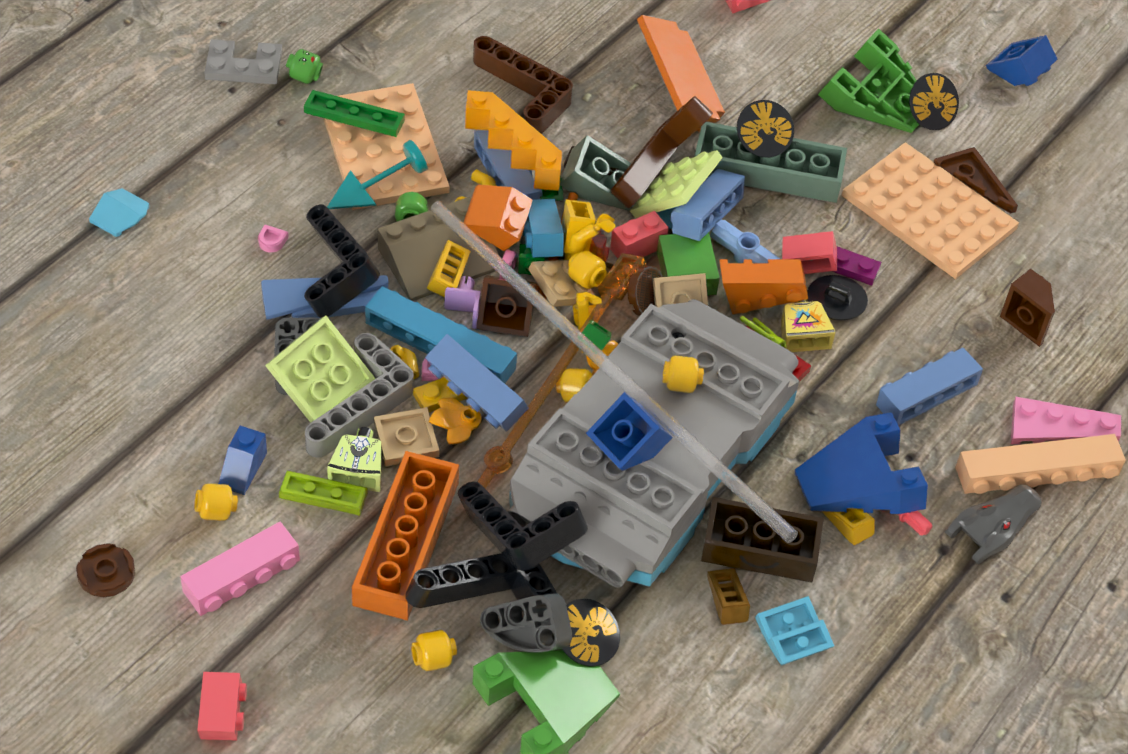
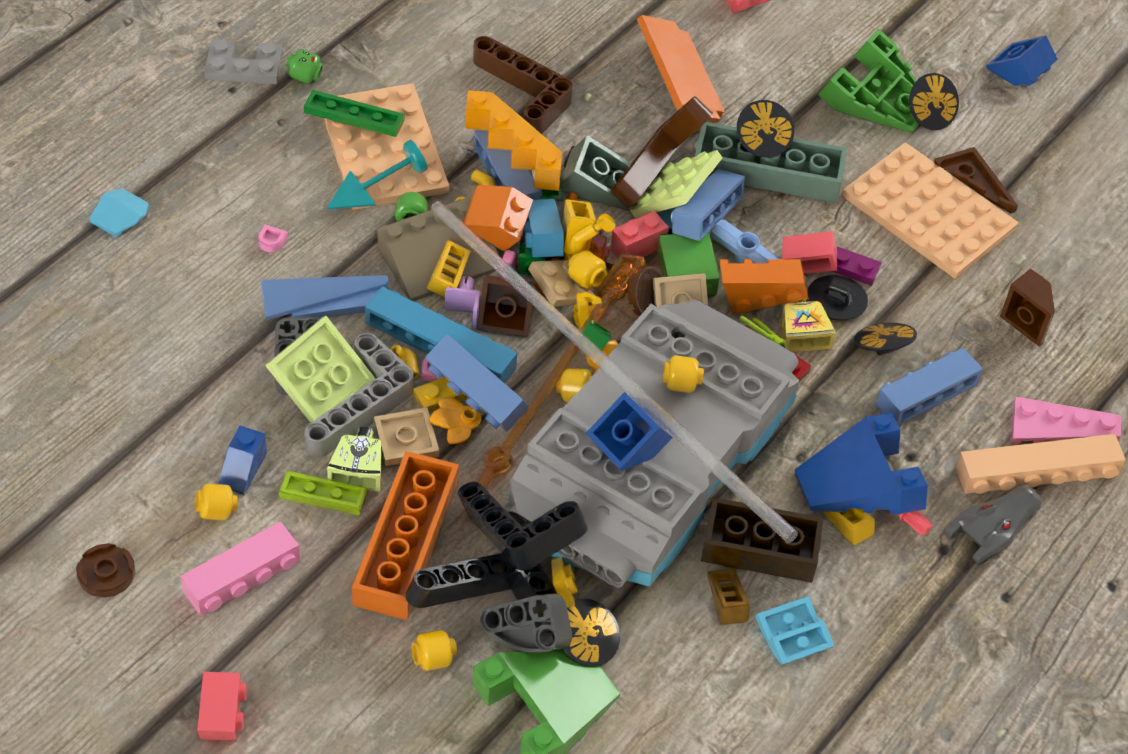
(347, 279): black beam -> none
(564, 580): none -> yellow plate
(885, 337): none -> shield

